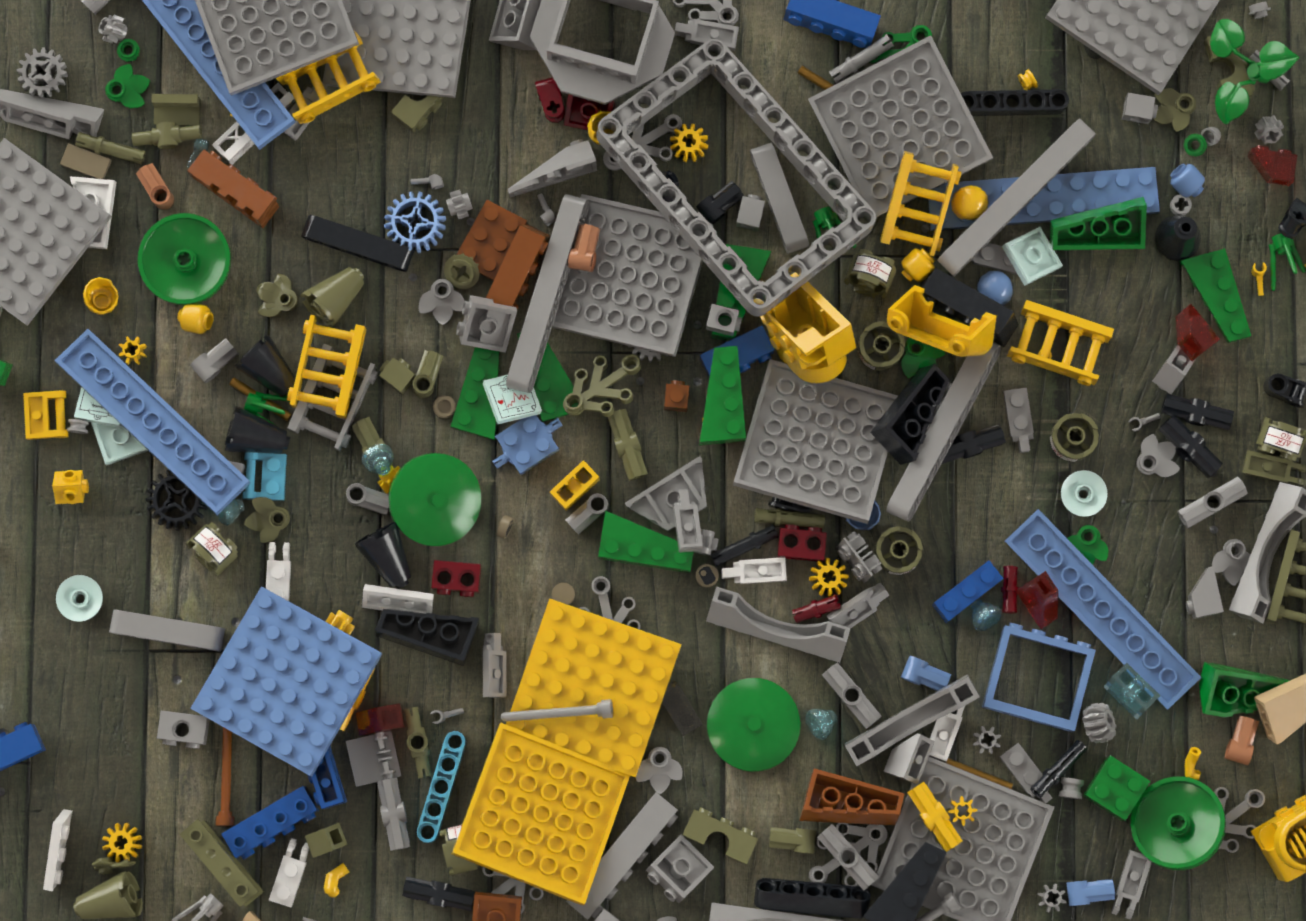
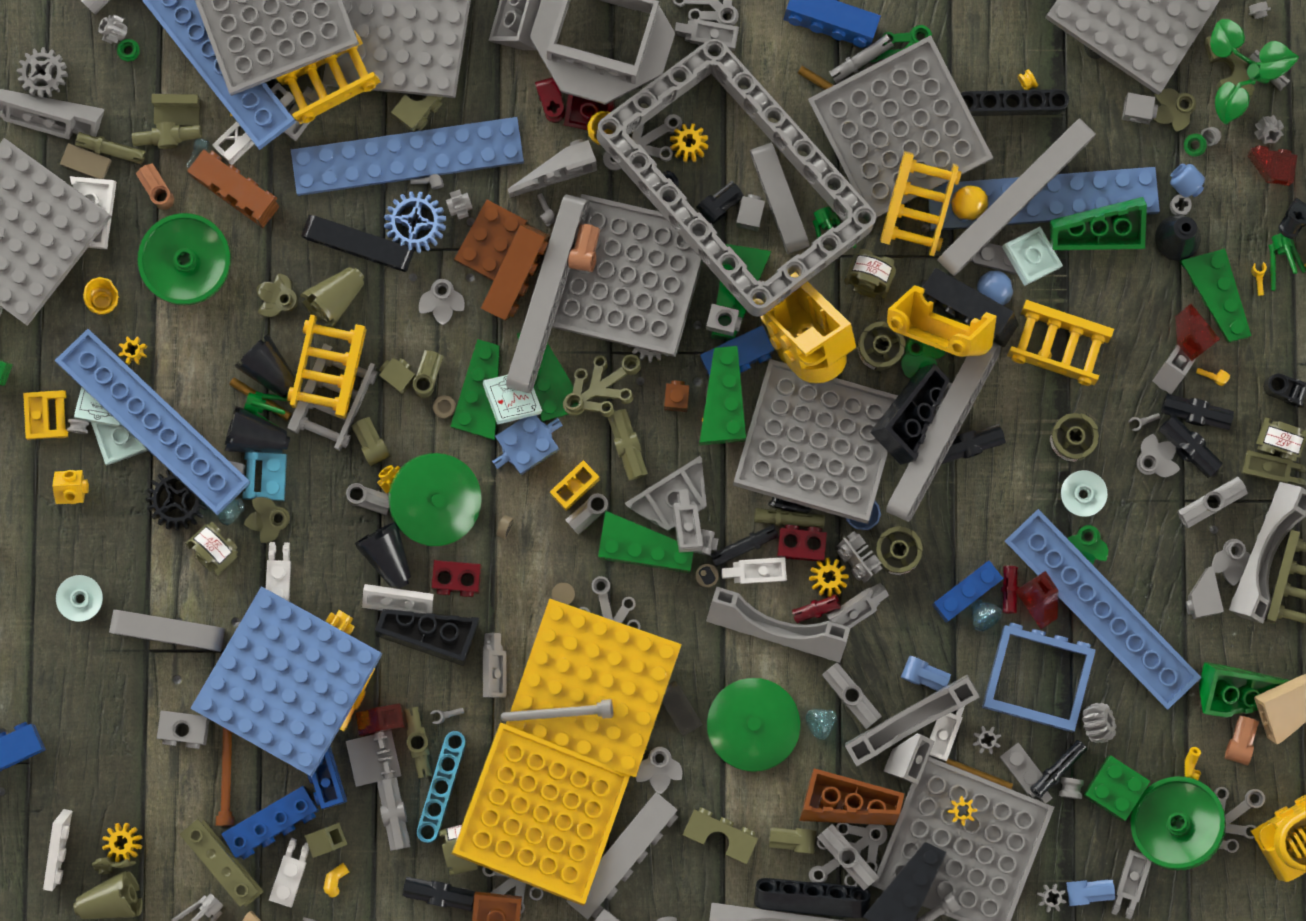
(131, 87): green plate -> none
(195, 318): yellow head -> none
(209, 364): light grey piece -> none
(378, 459): clear light blue brick -> none
(407, 156): none -> medium blue plate
(451, 271): olive gear -> none
(486, 324): light grey plate -> none
(679, 869): light grey plate -> none
(918, 265): yellow head -> none
(934, 816): yellow piece -> none
(1019, 417): light grey hinge -> none
(1131, 691): clear light blue brick -> none
(1220, 379): none -> yellow hand

